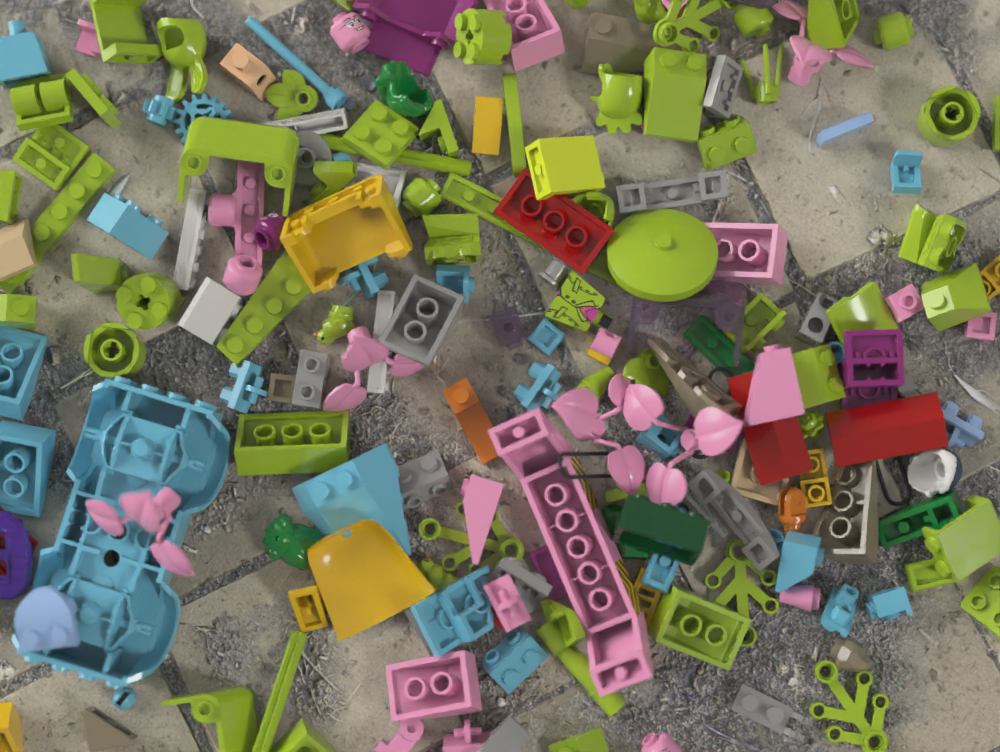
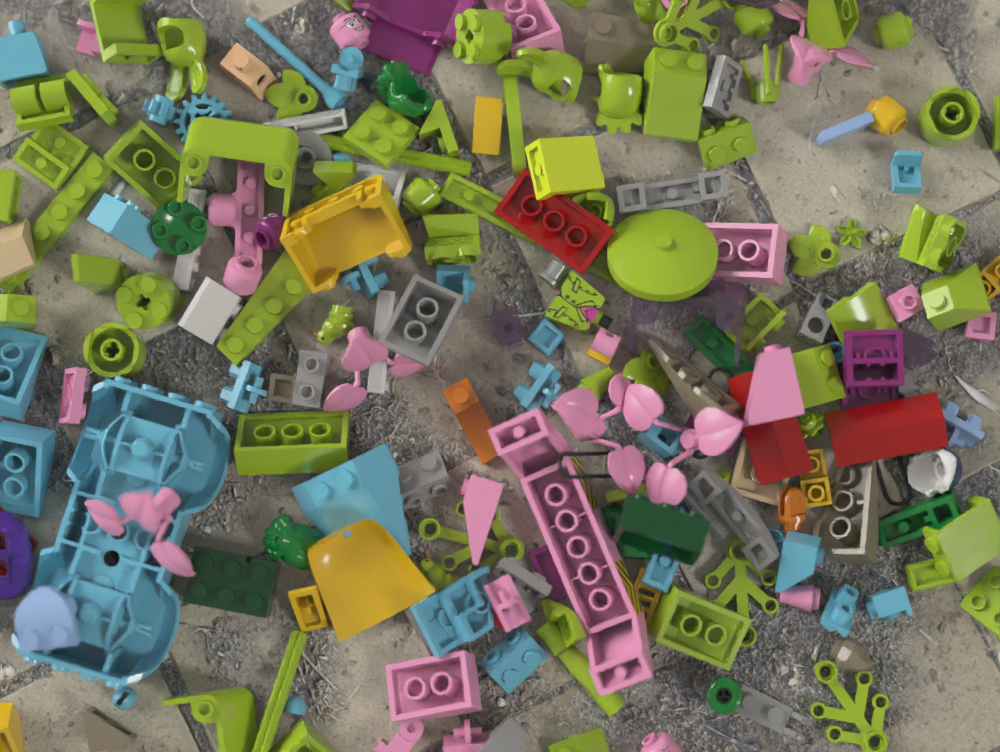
(73, 389): none -> bright pink plate
(147, 163): none -> lime slope
(178, 227): none -> green dish
(232, 583): none -> dark green piece
(295, 706): none -> medium azure hinge
(348, 70): none -> medium azure hips
(546, 71): none -> lime piece
(715, 701): none -> green head
(809, 251): none -> lime plate
(851, 234): none -> lime plant
(888, 116): none -> yellow head
(916, 349): none -> clear purple brick

